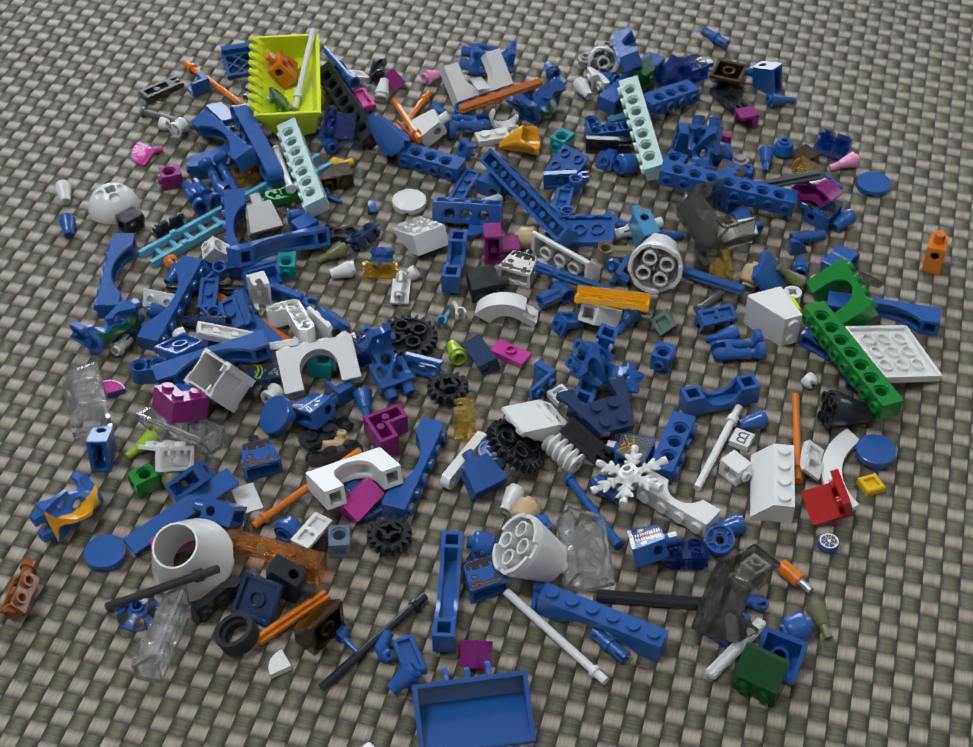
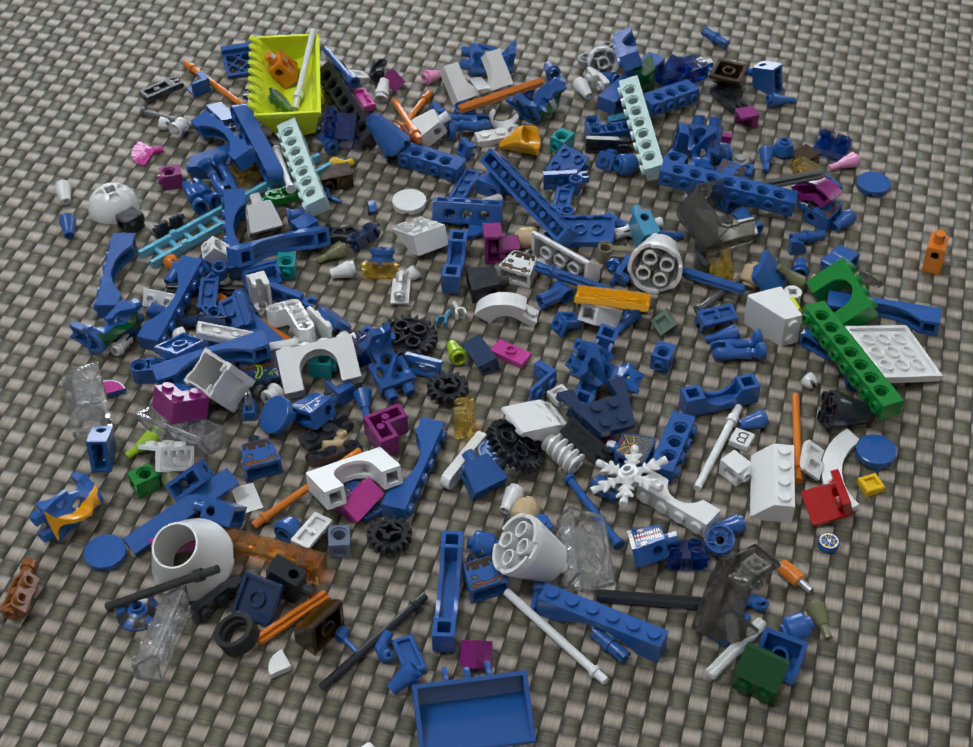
(249, 408): none -> blue piece

